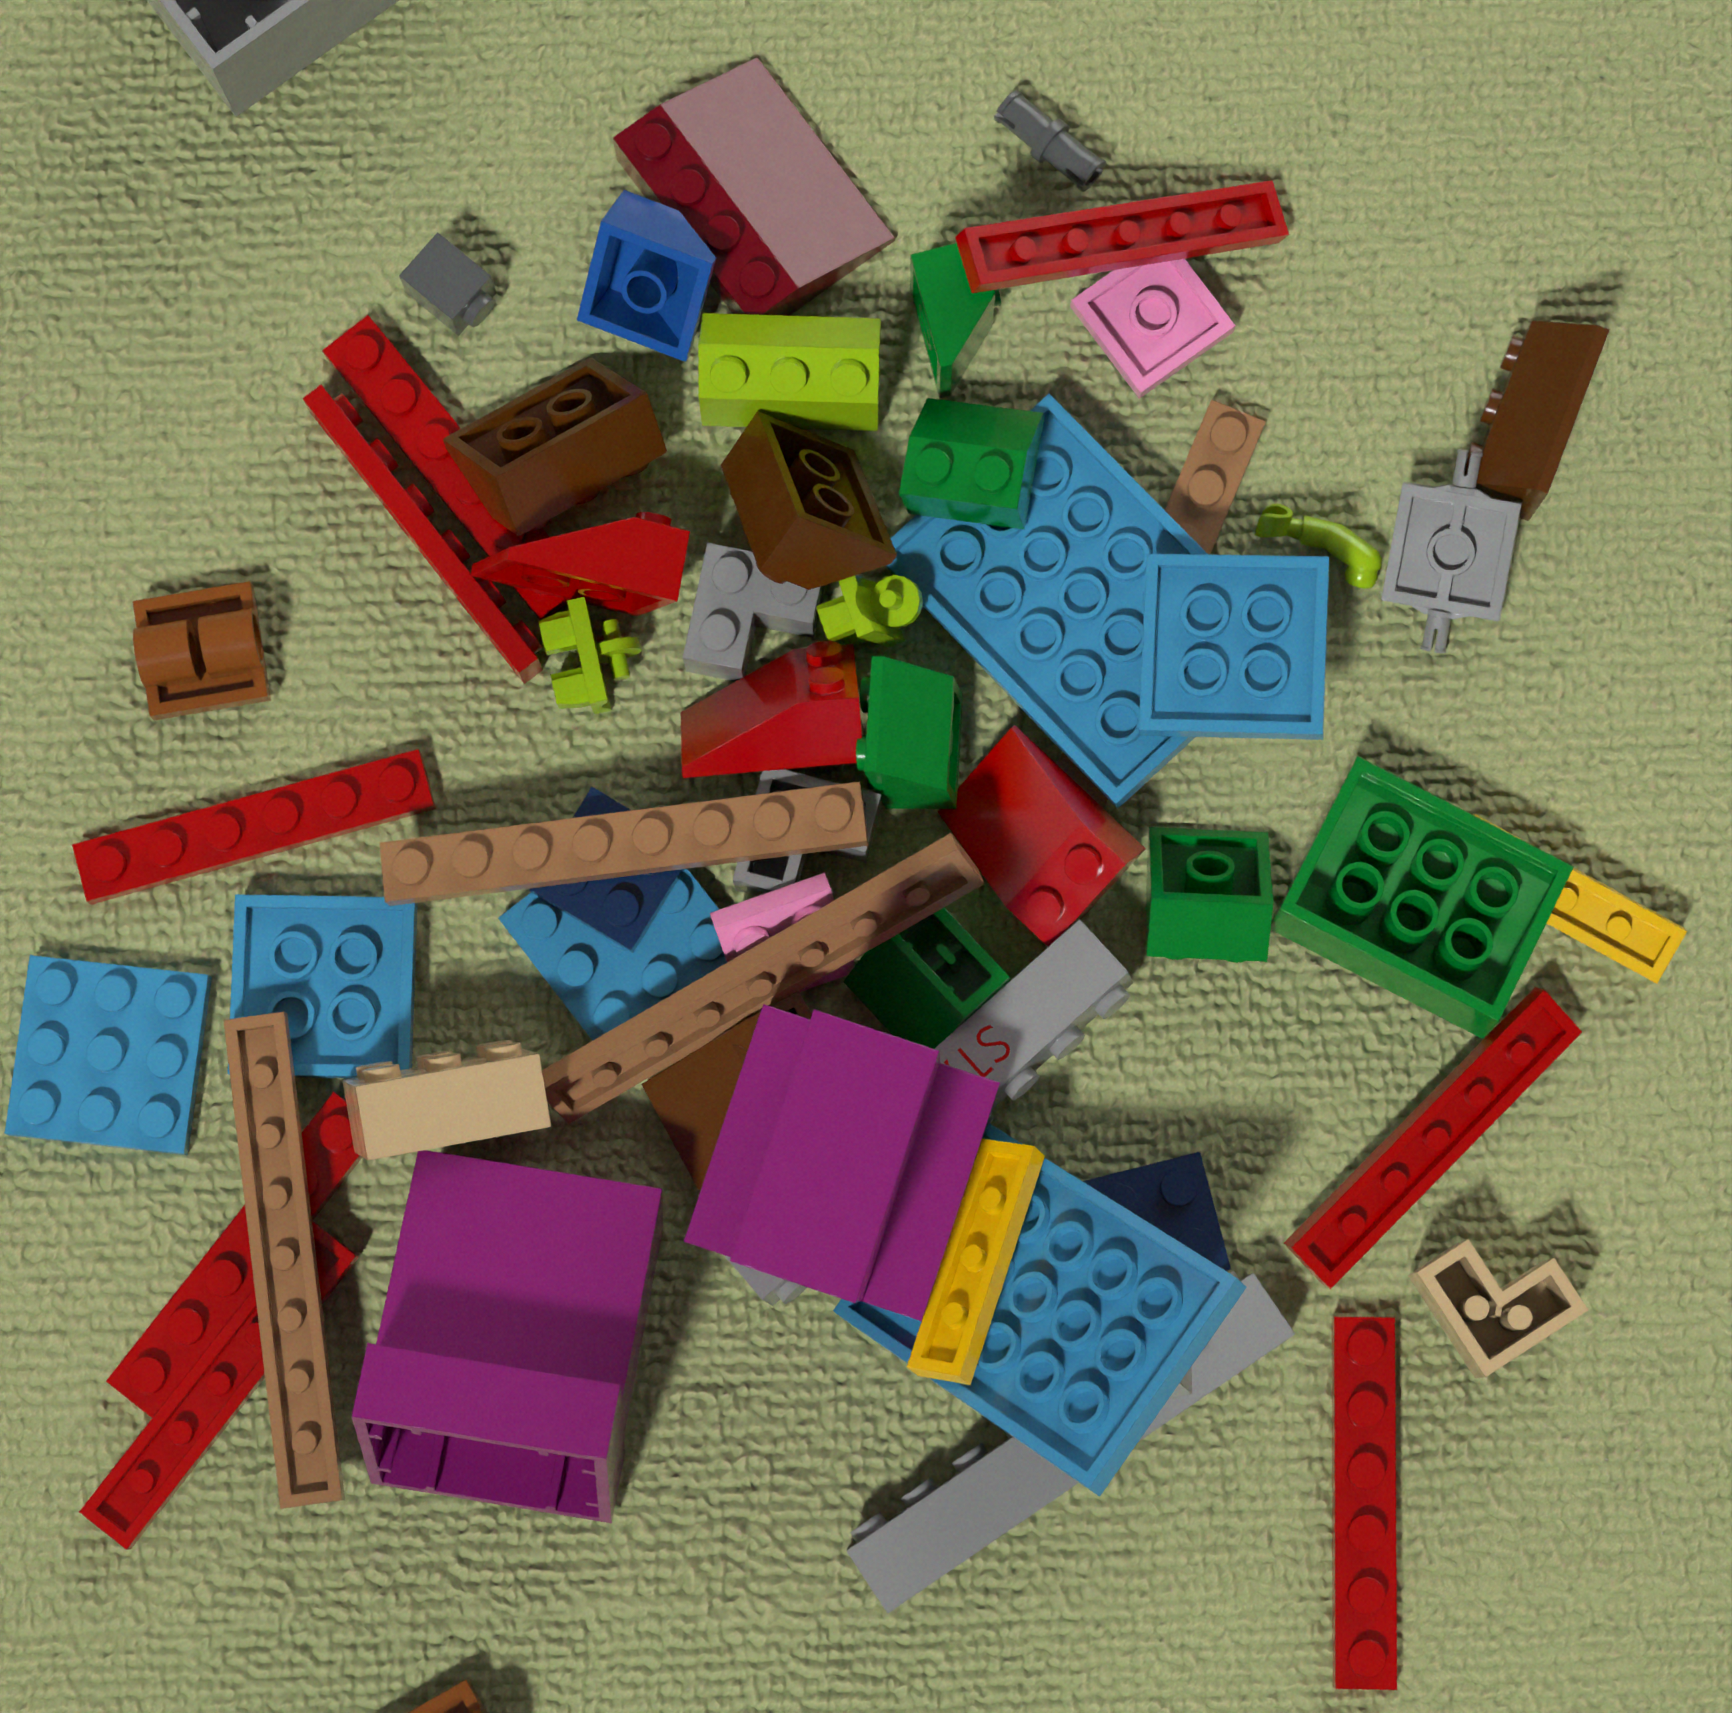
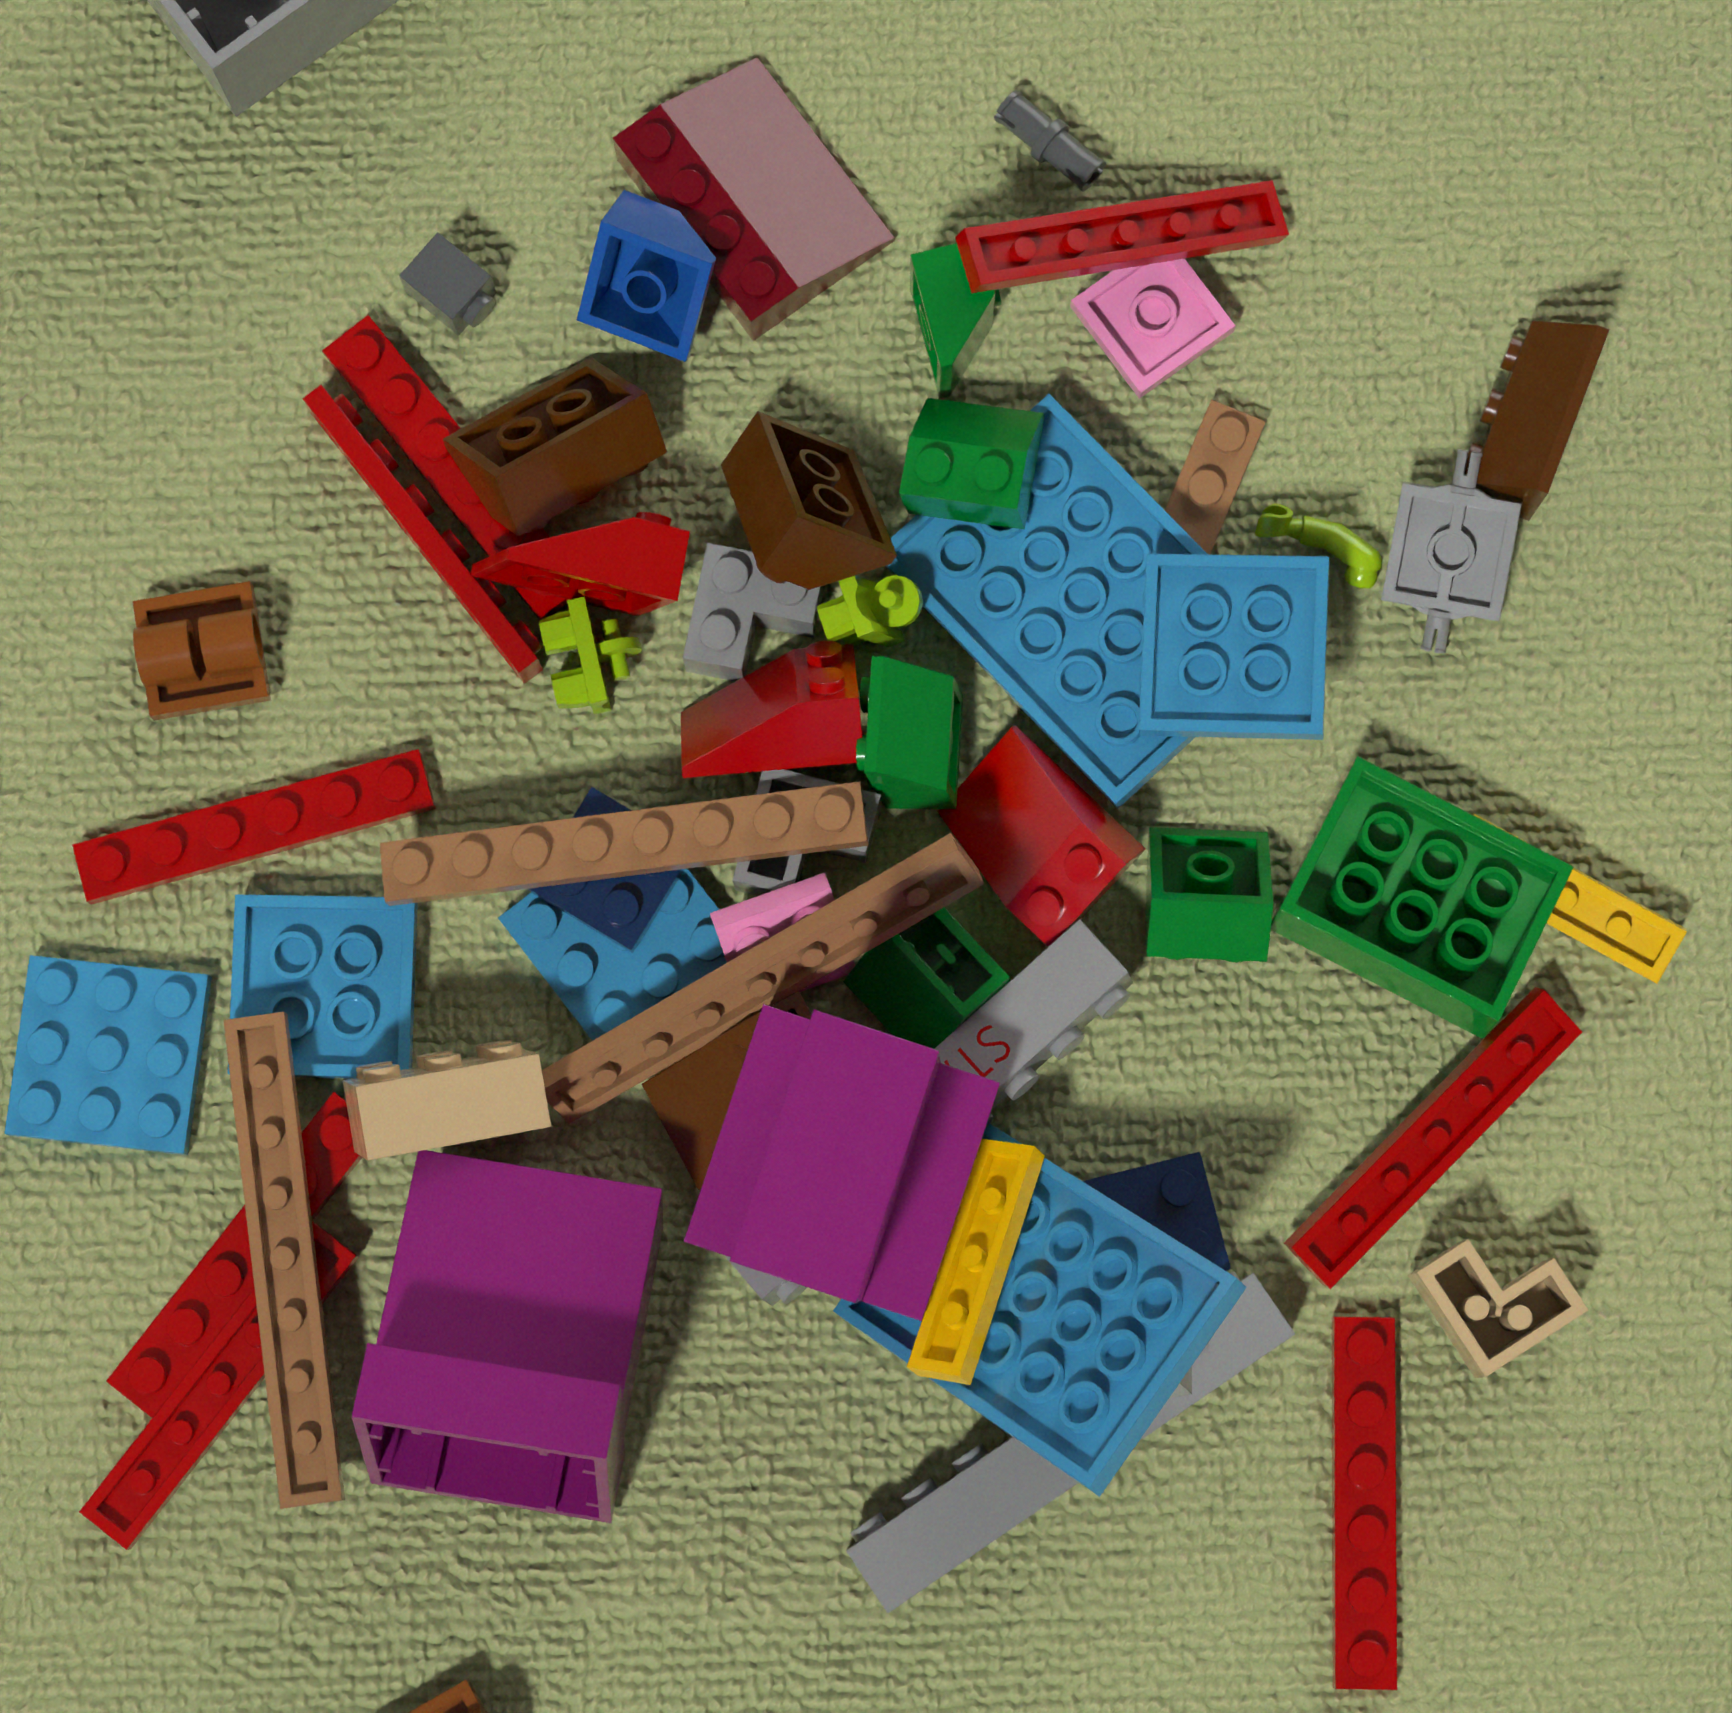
(789, 368): lime slope -> none

